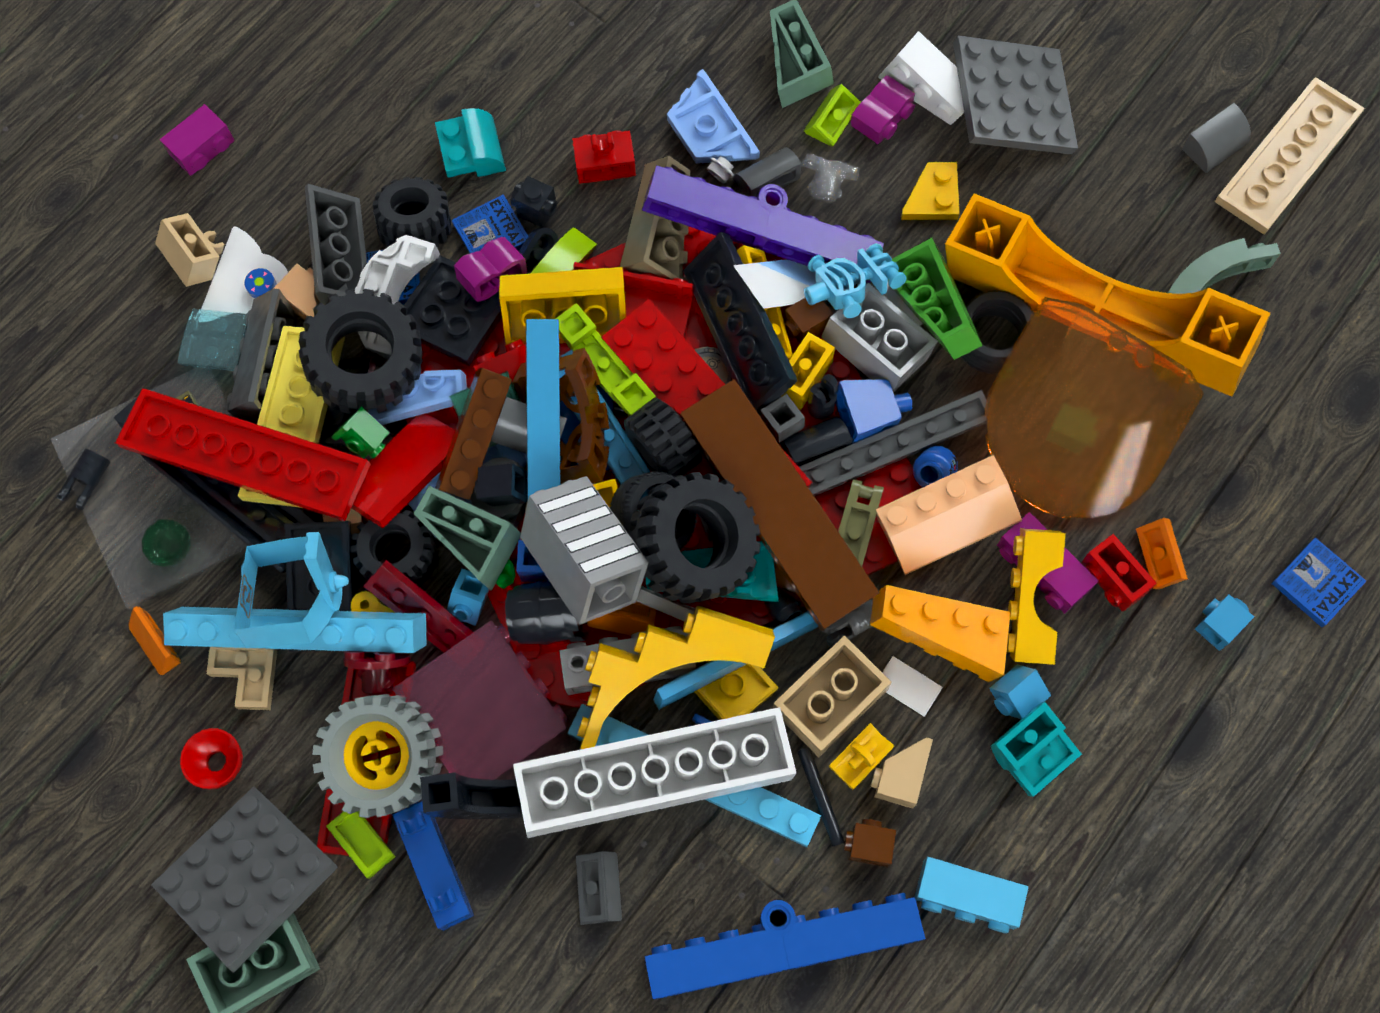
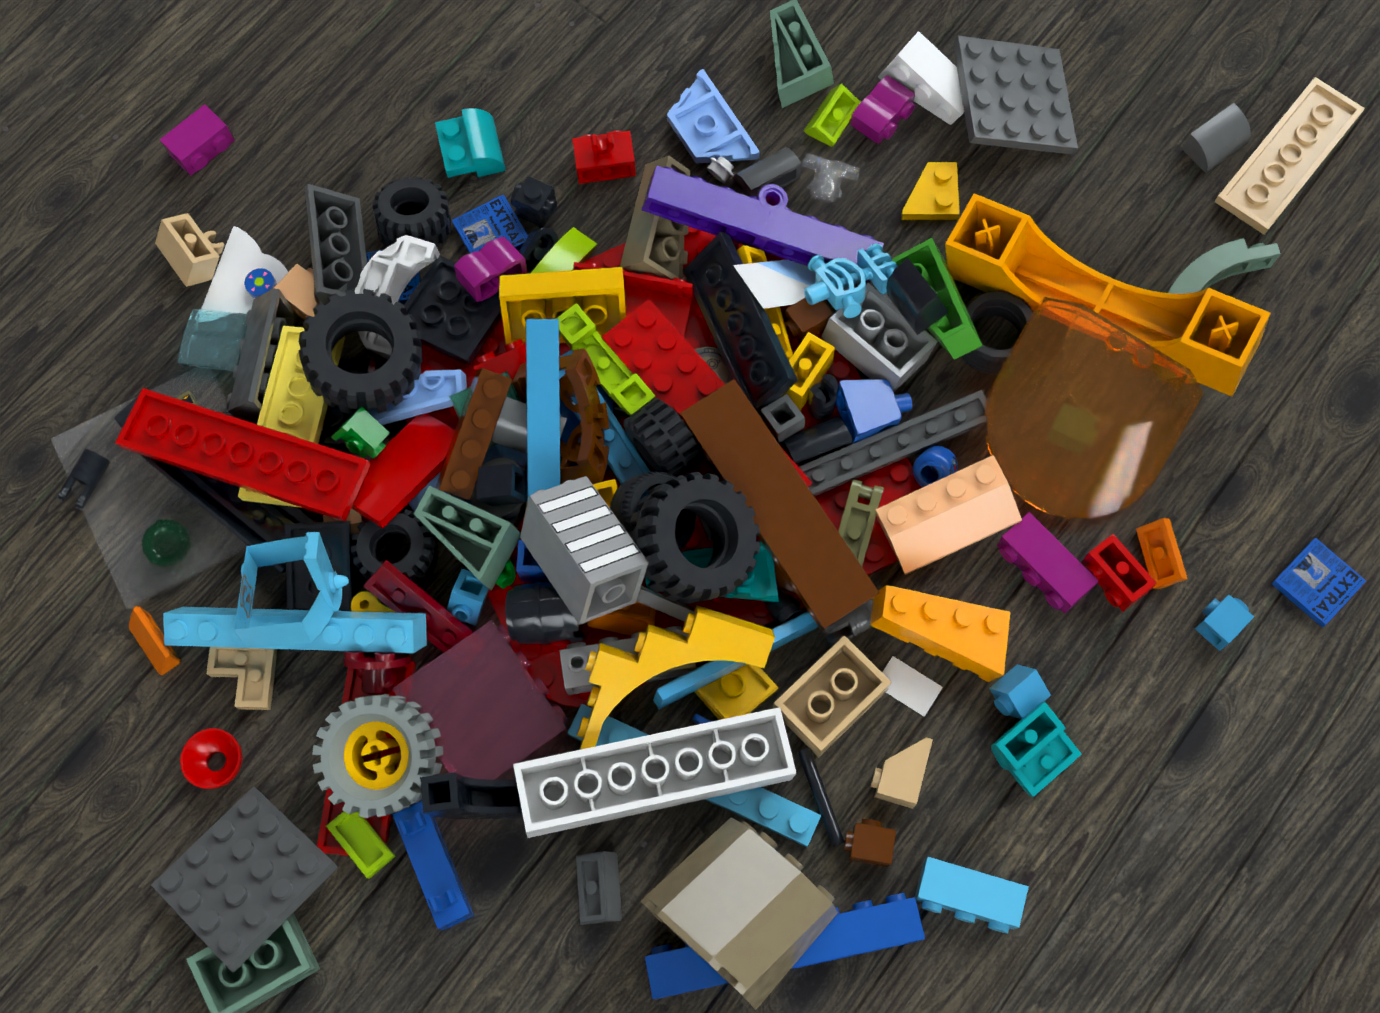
(743, 908): none -> dark tan windscreen
(861, 756): yellow hips -> none
(914, 297): none -> black brick
(1037, 555): yellow arch -> none

